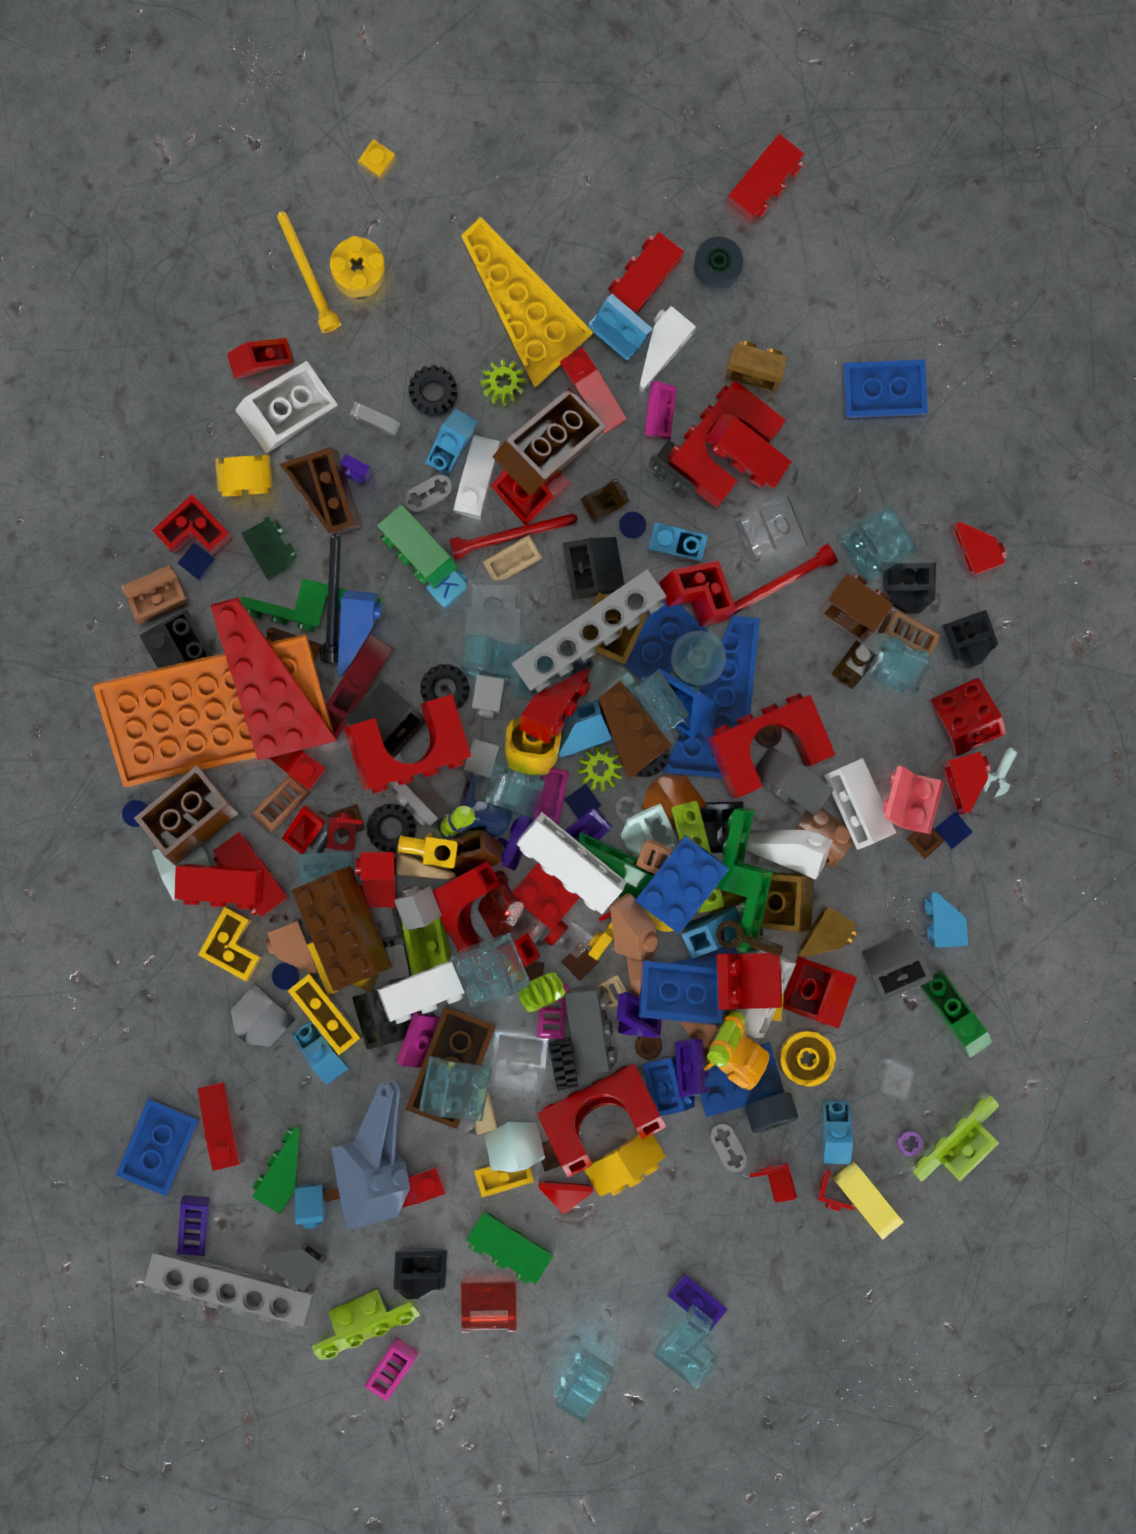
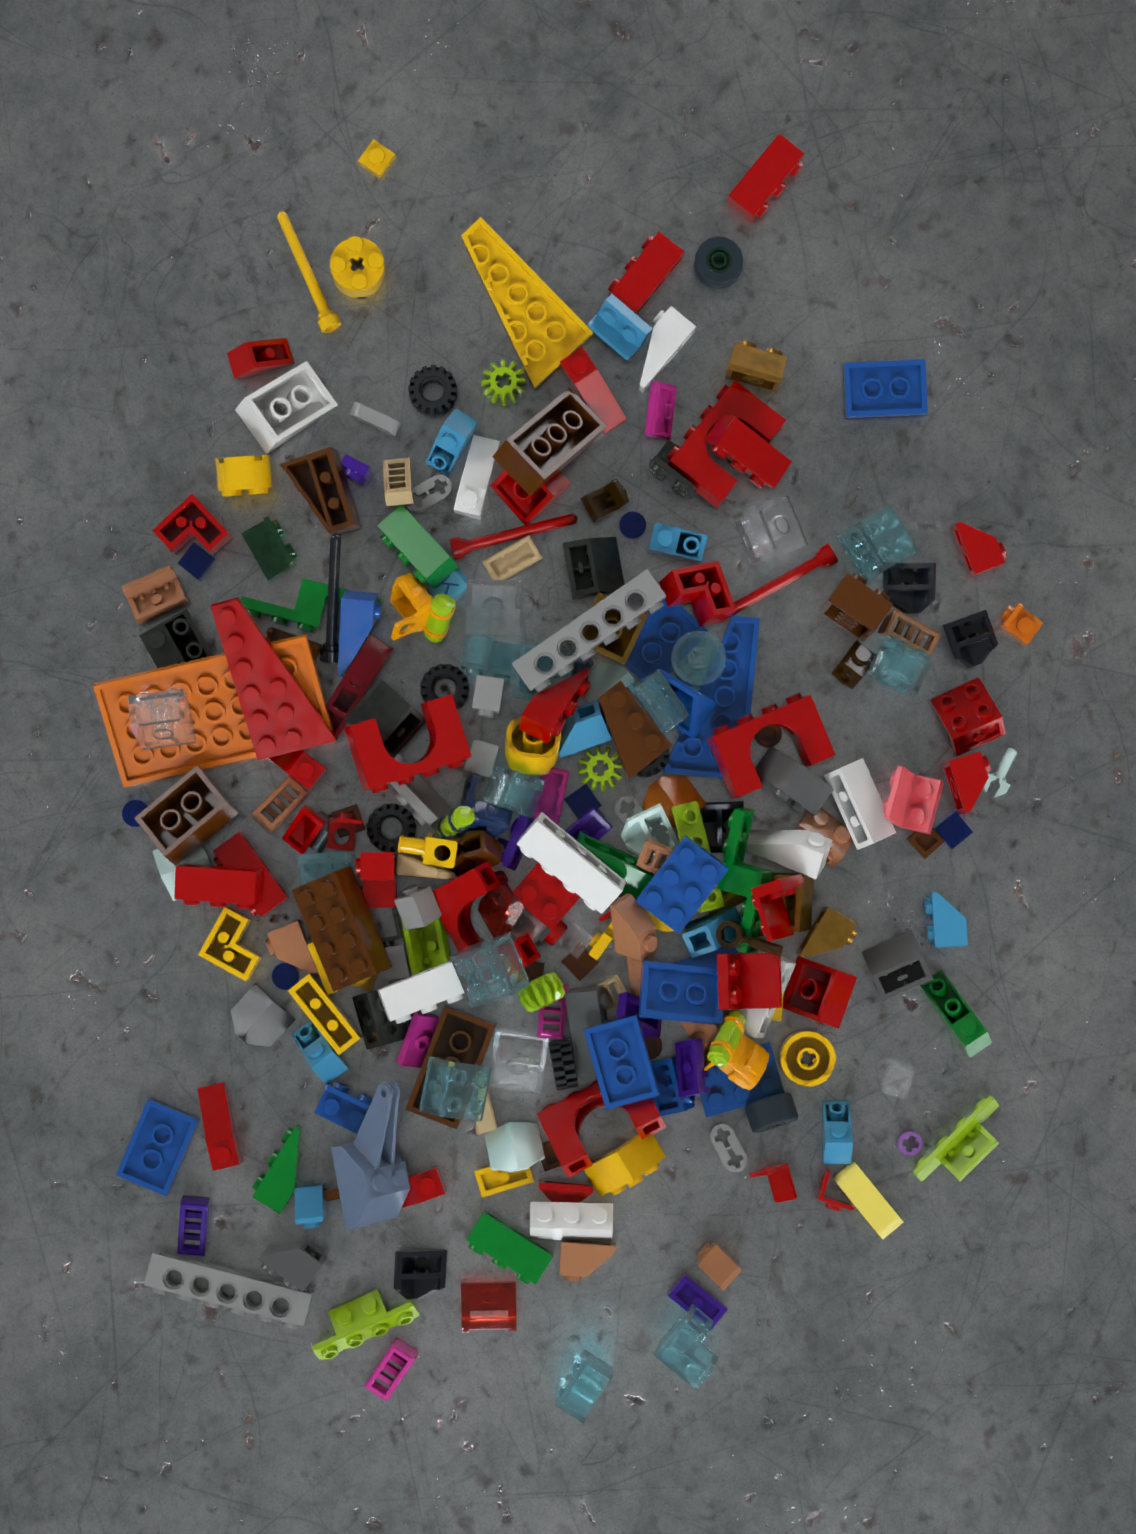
(161, 719): none -> clear slope
(343, 1107): none -> blue bracket
(402, 495): none -> tan slope
(420, 609): none -> light orange piece
(571, 1221): none -> white brick
(583, 1257): none -> nougat slope
(621, 1062): none -> blue plate
(718, 1264): none -> nougat slope
(771, 907): none -> red bracket
(1020, 623): none -> orange bracket

